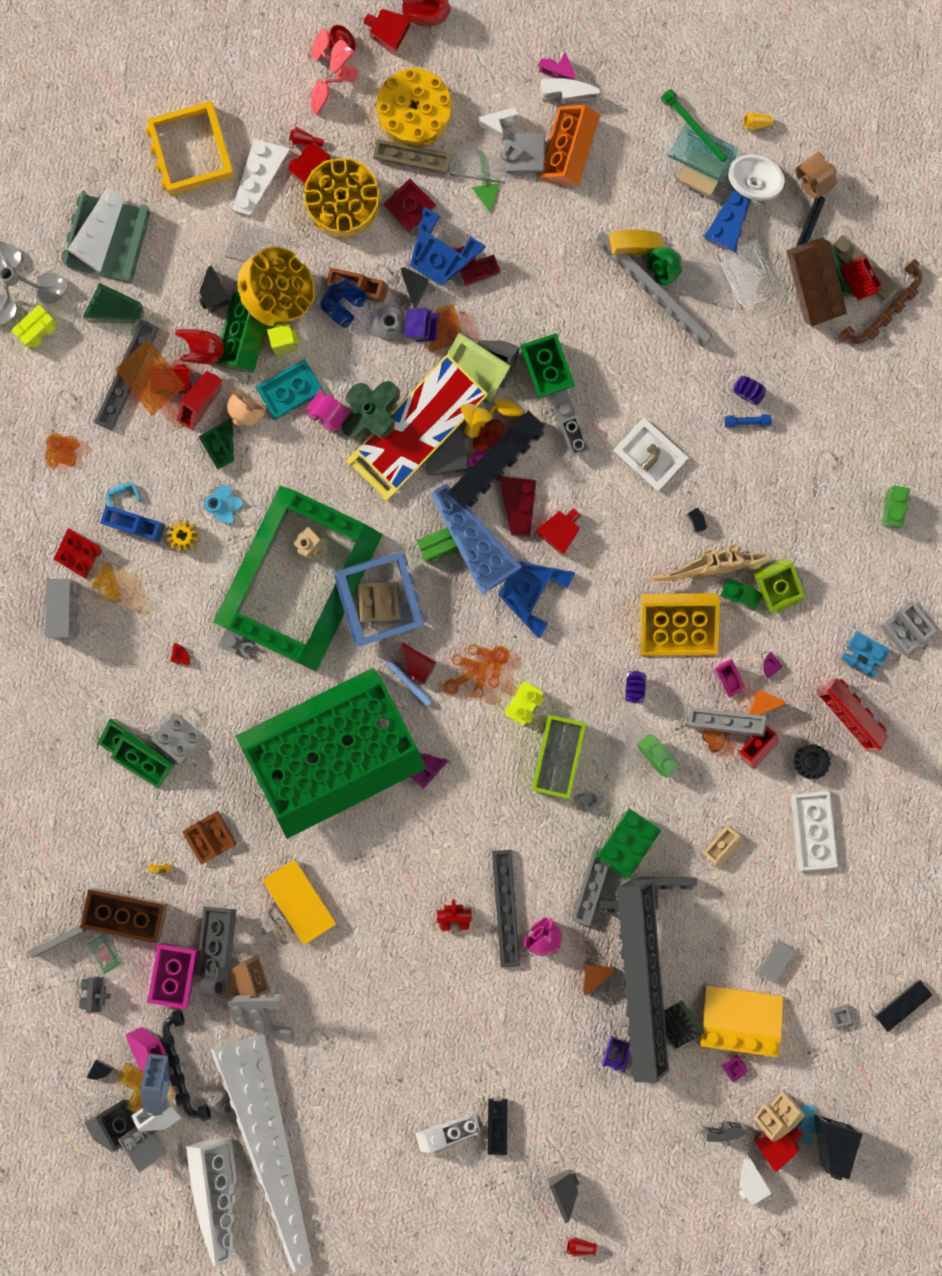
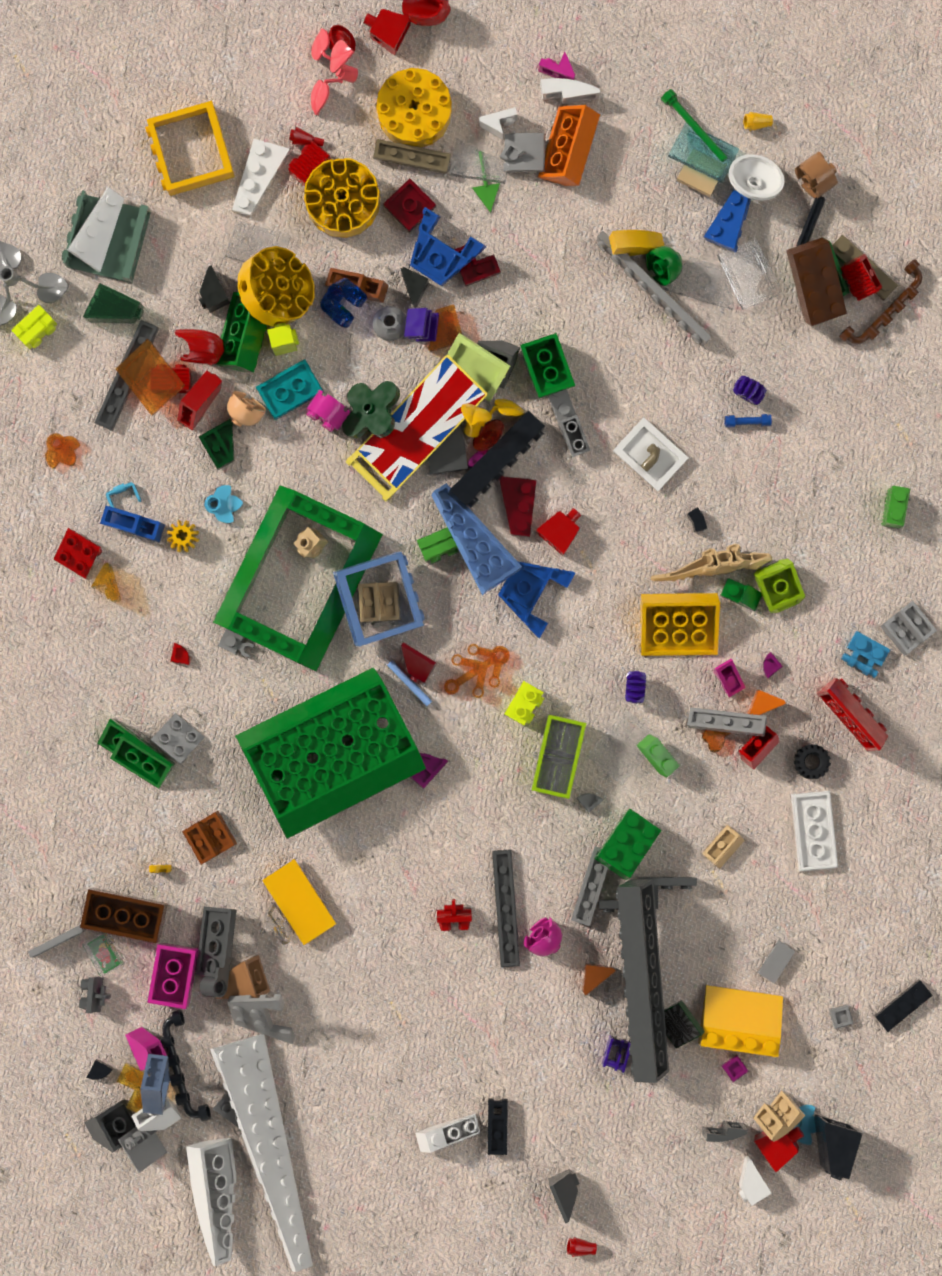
(62, 609): light grey brick -> none

